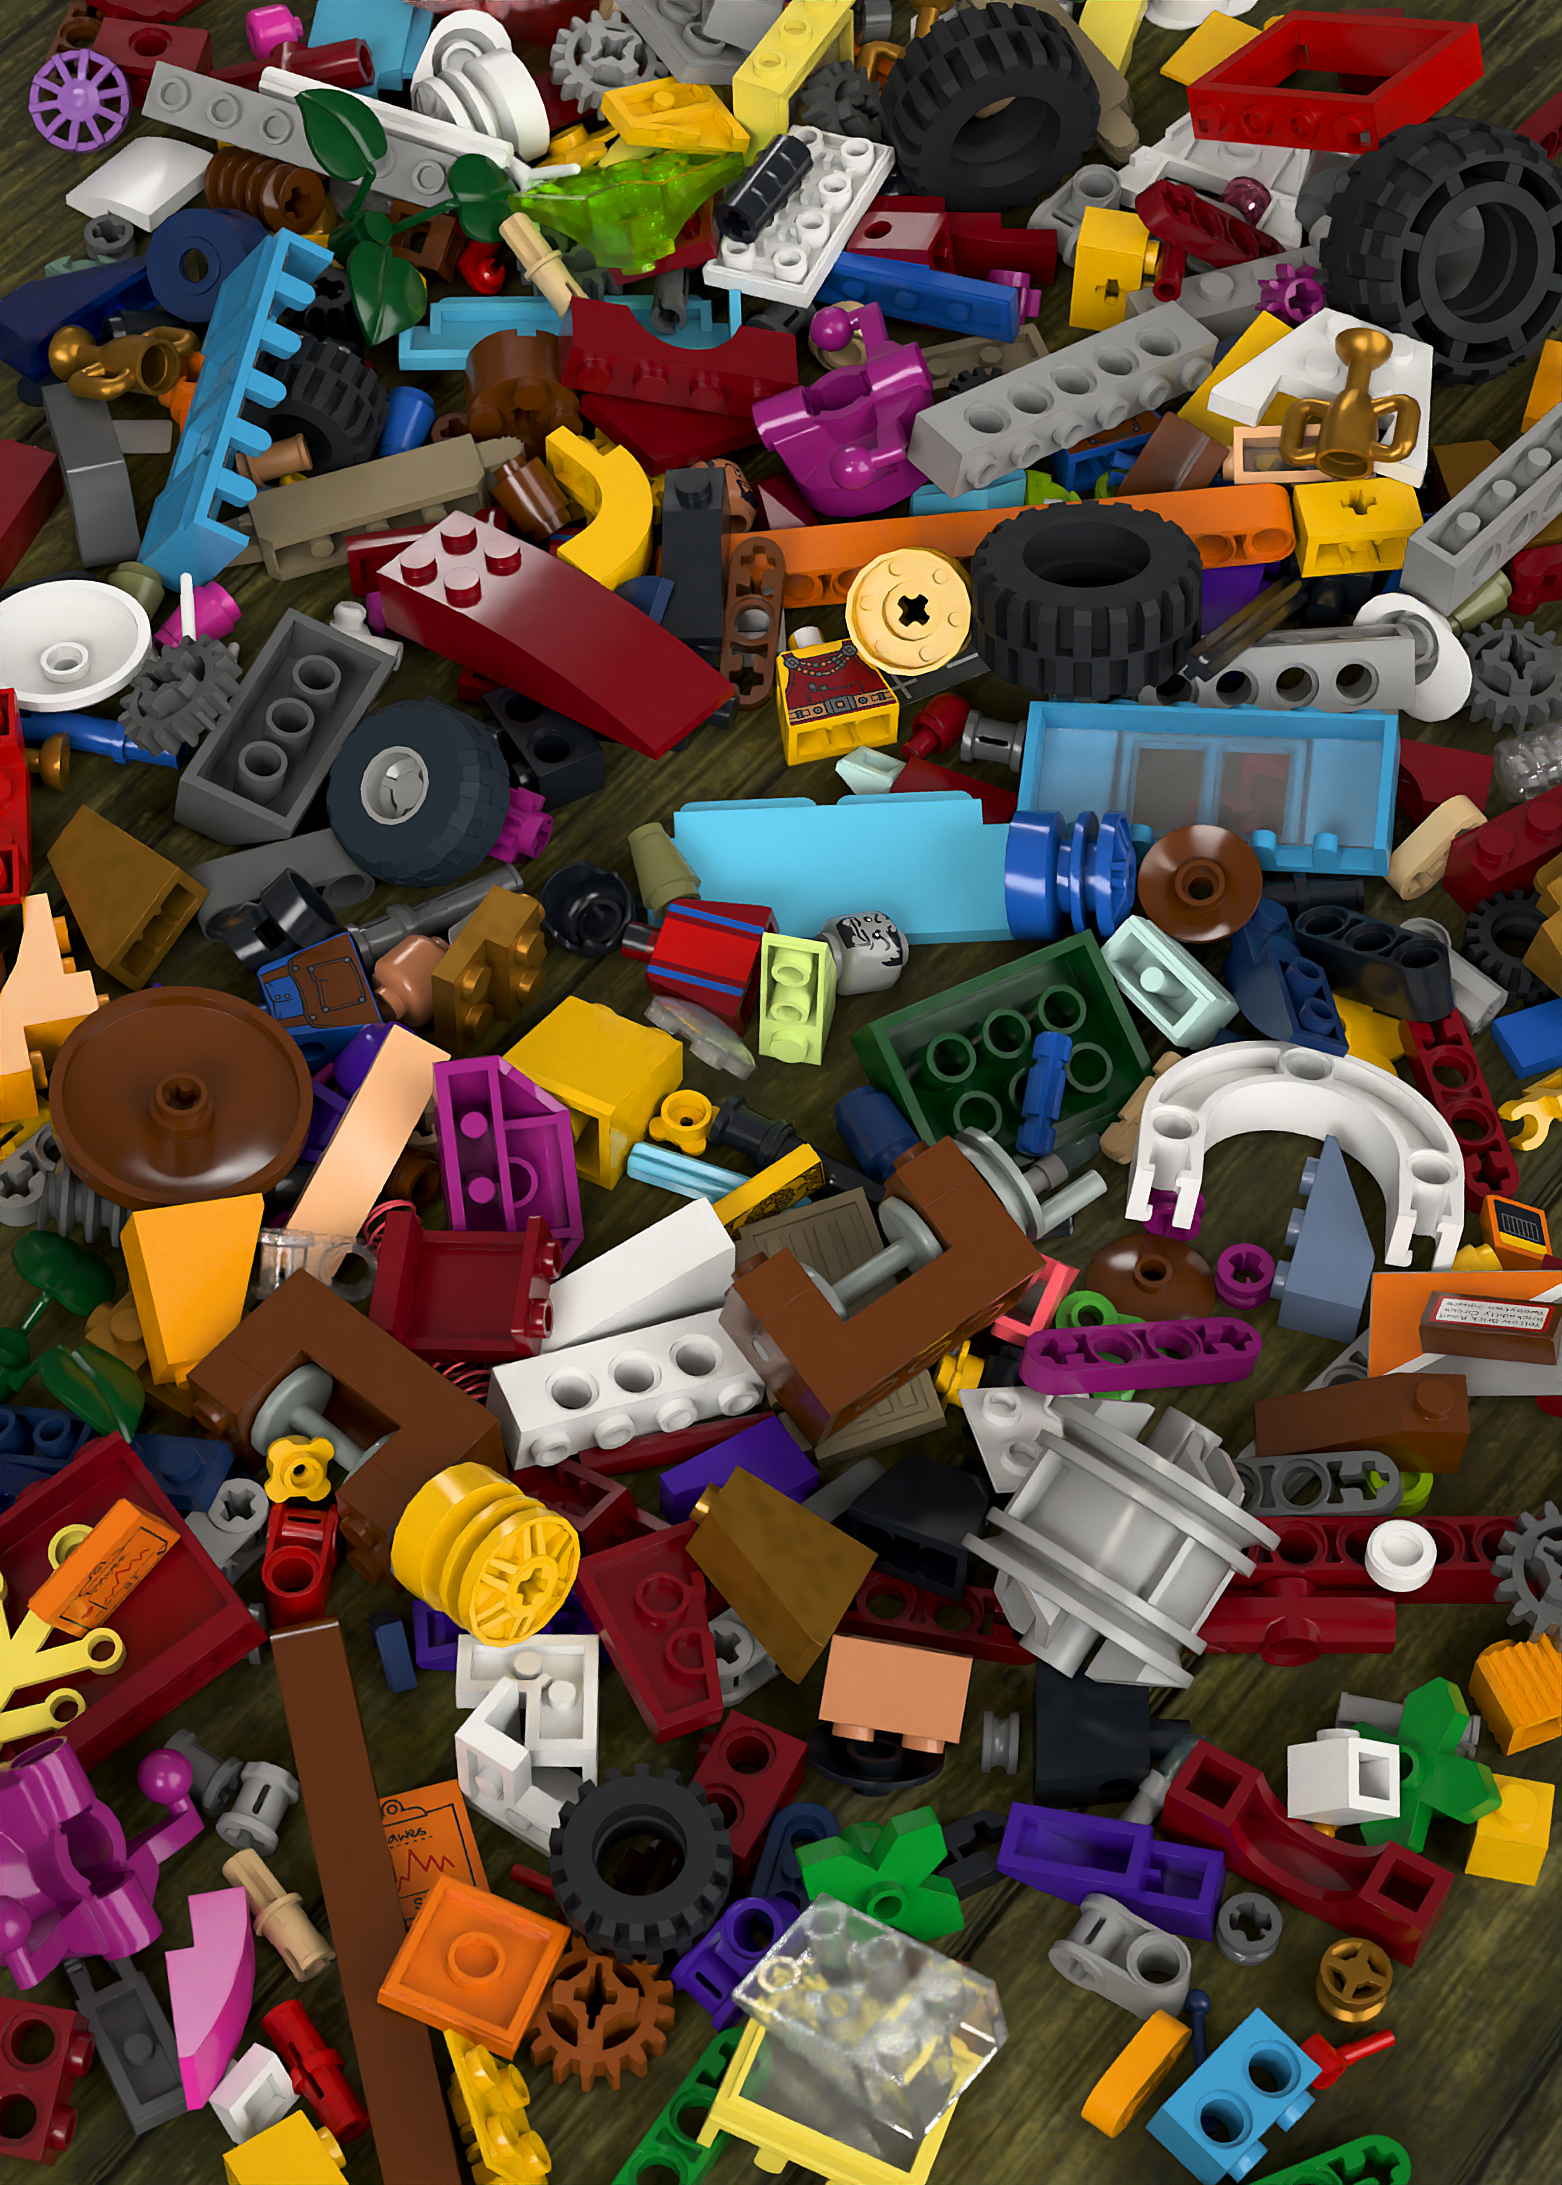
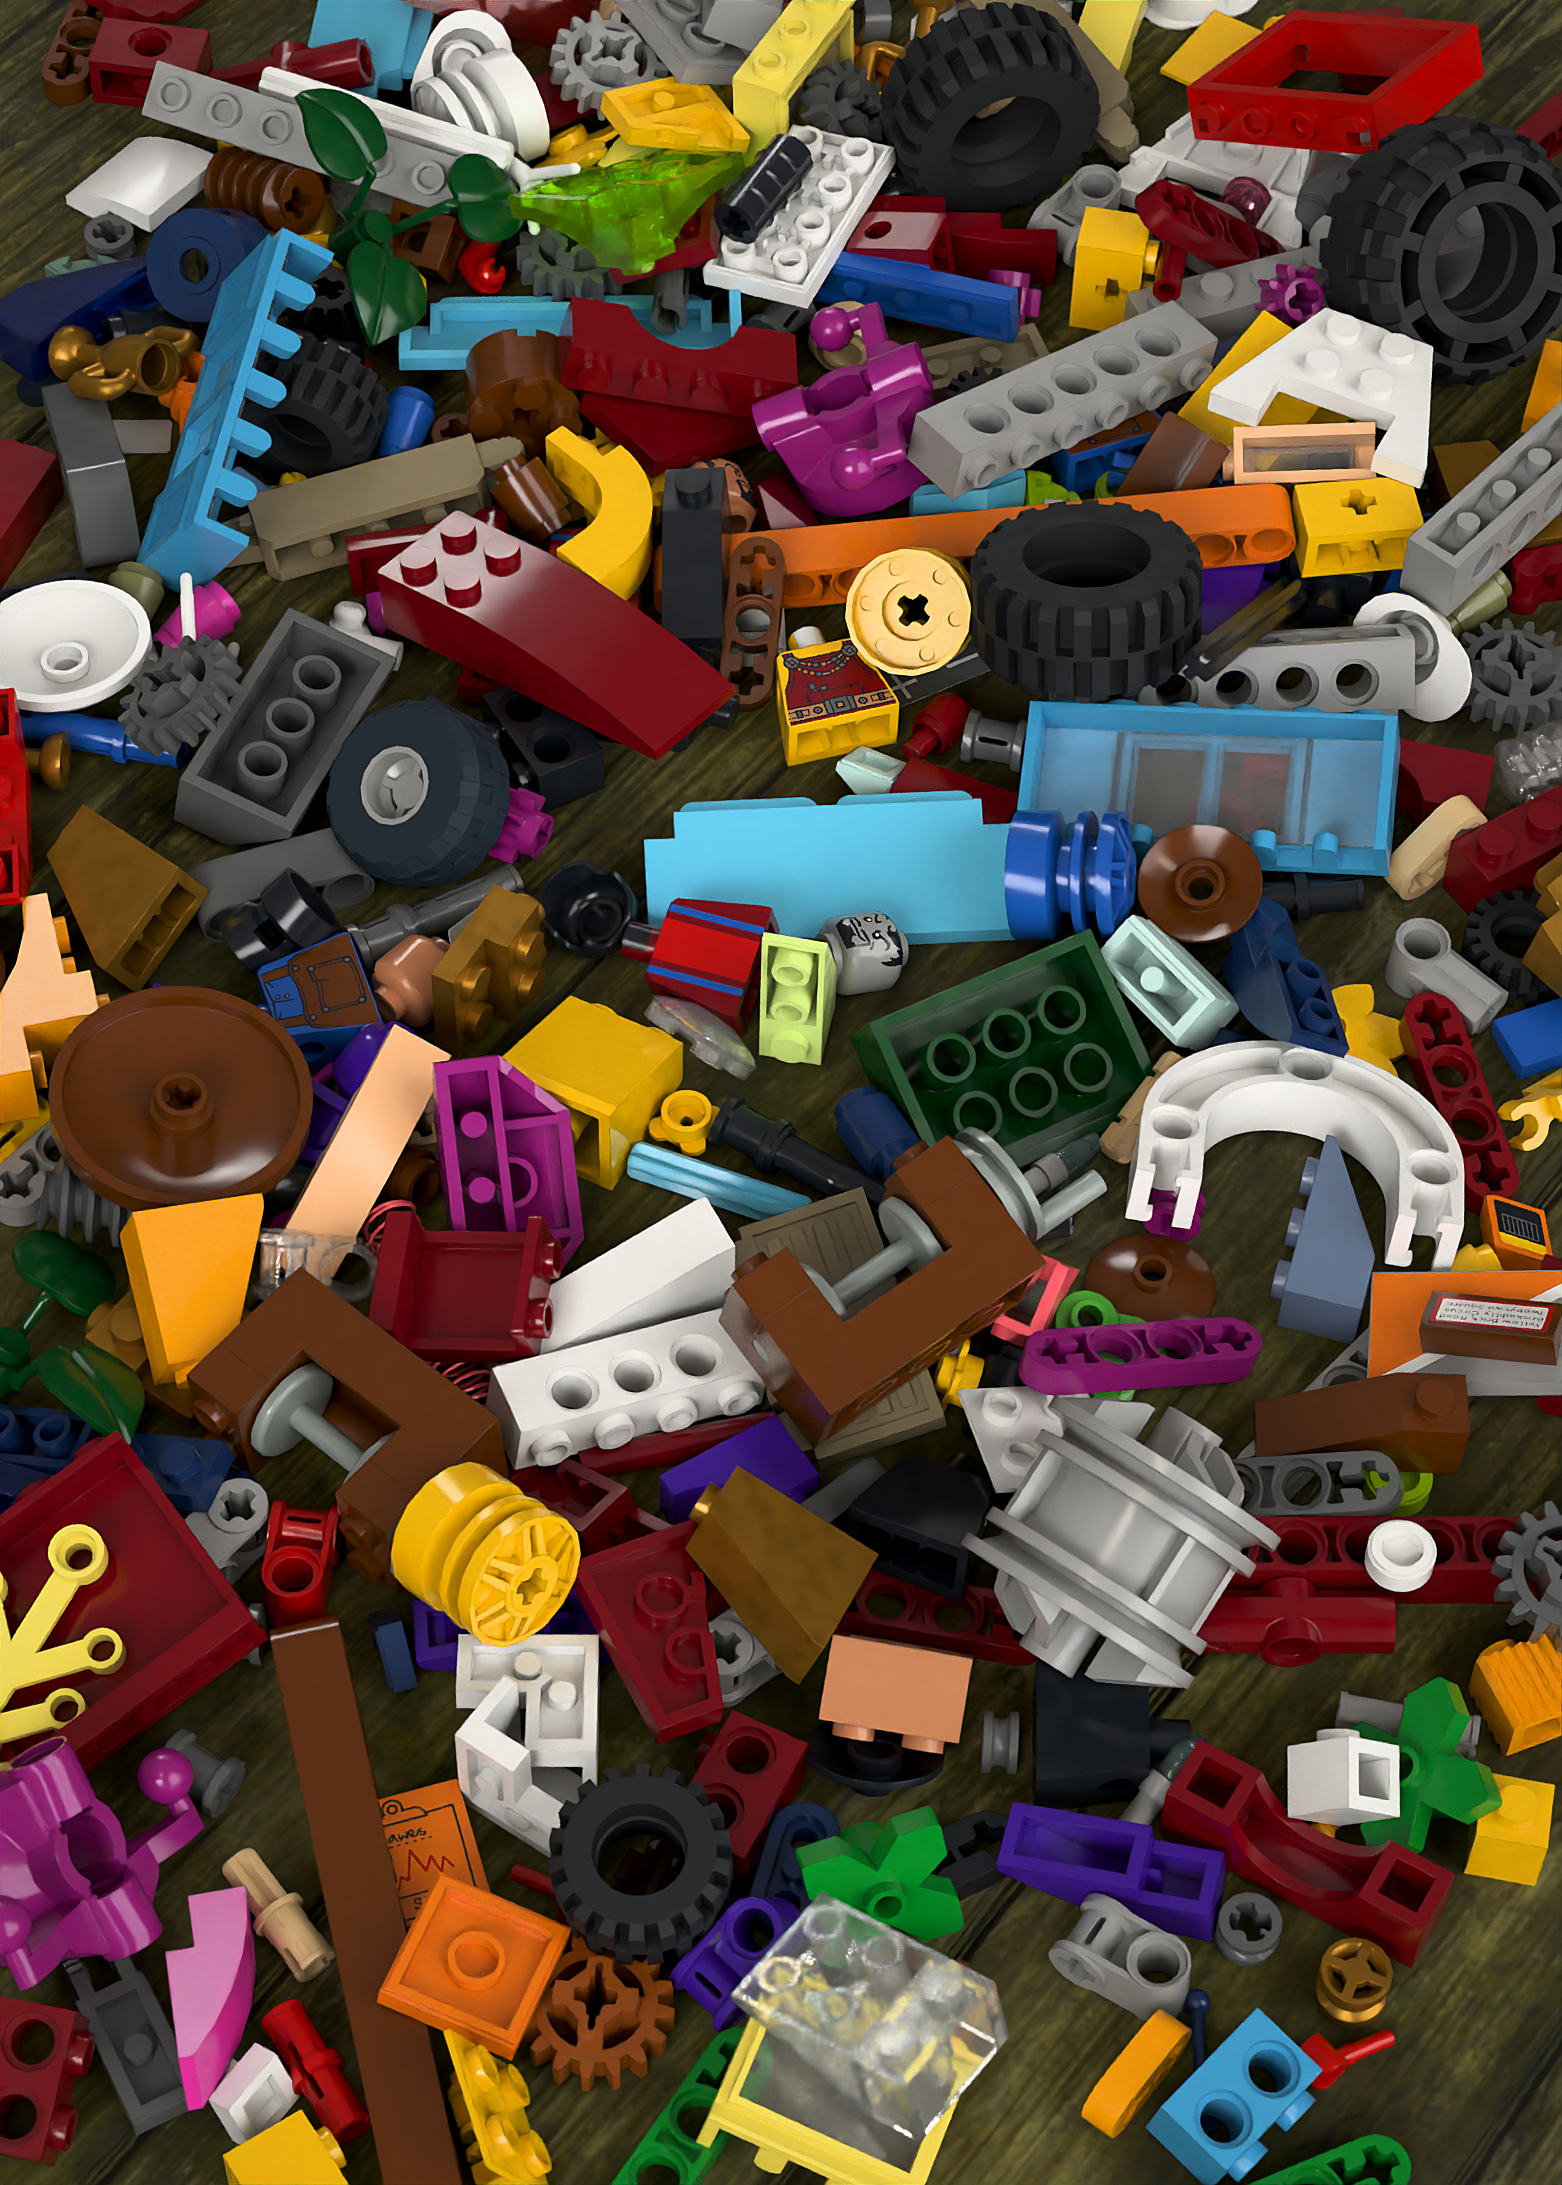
(80, 101): medium lavender wheel -> none
(103, 1569): orange tile -> none
(265, 1785): light grey bush -> none
(269, 27): dark pink piece -> none
(279, 460): medium nougat pin -> none
(288, 1453): yellow plate -> none
(541, 262): tan axle -> none
(647, 594): dark blue tile -> none
(661, 869): olive cone -> none
(771, 1190): yellow tile -> none
(1044, 1094): blue axle -> none
(1242, 1258): magenta bush -> none
(1350, 422): pearl gold piece -> none
(1378, 963): black beam -> none

